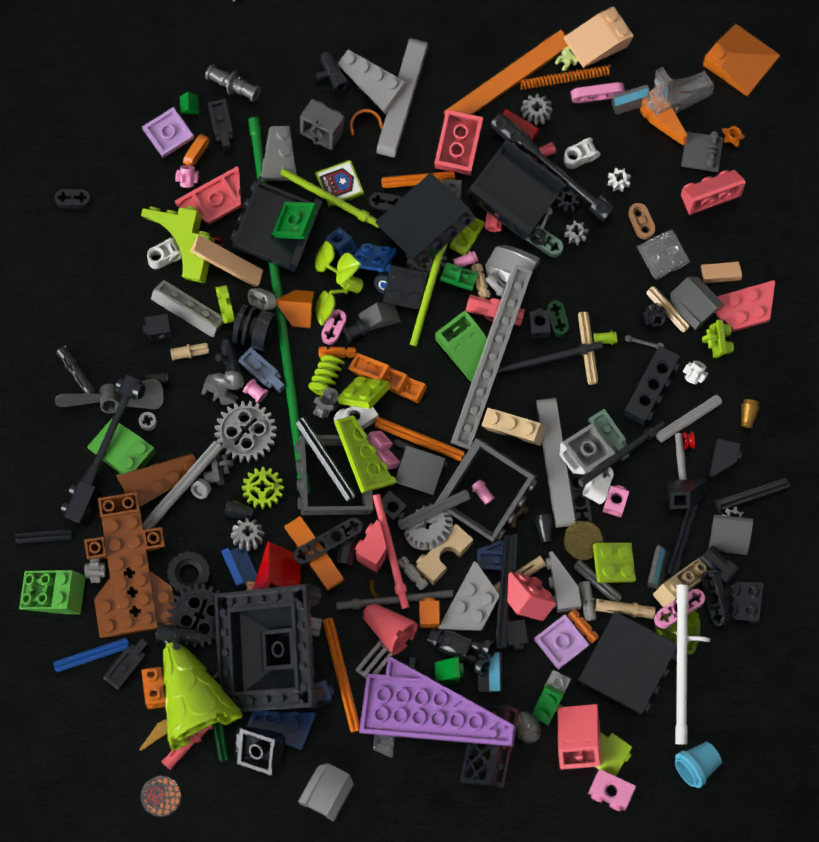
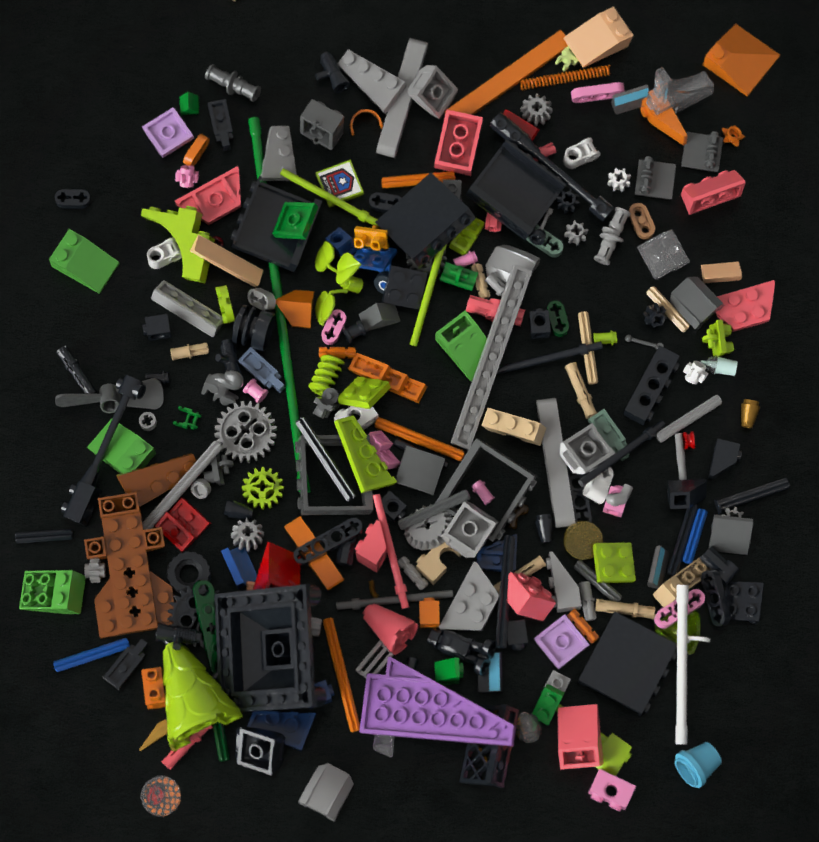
(83, 261): none -> bright green slope
(183, 524): none -> red slope
(190, 413): none -> green piece
(206, 614): none -> dark green piece
(371, 237): none -> light orange hips
(432, 90): none -> light grey slope
(469, 530): none -> light grey slope
(584, 397): none -> tan pin
(611, 235): none -> light grey piece
(619, 498): none -> light grey arm
(655, 179): none -> dark grey hinge
(694, 536): none -> blue axle
(720, 365): none -> light aqua piece

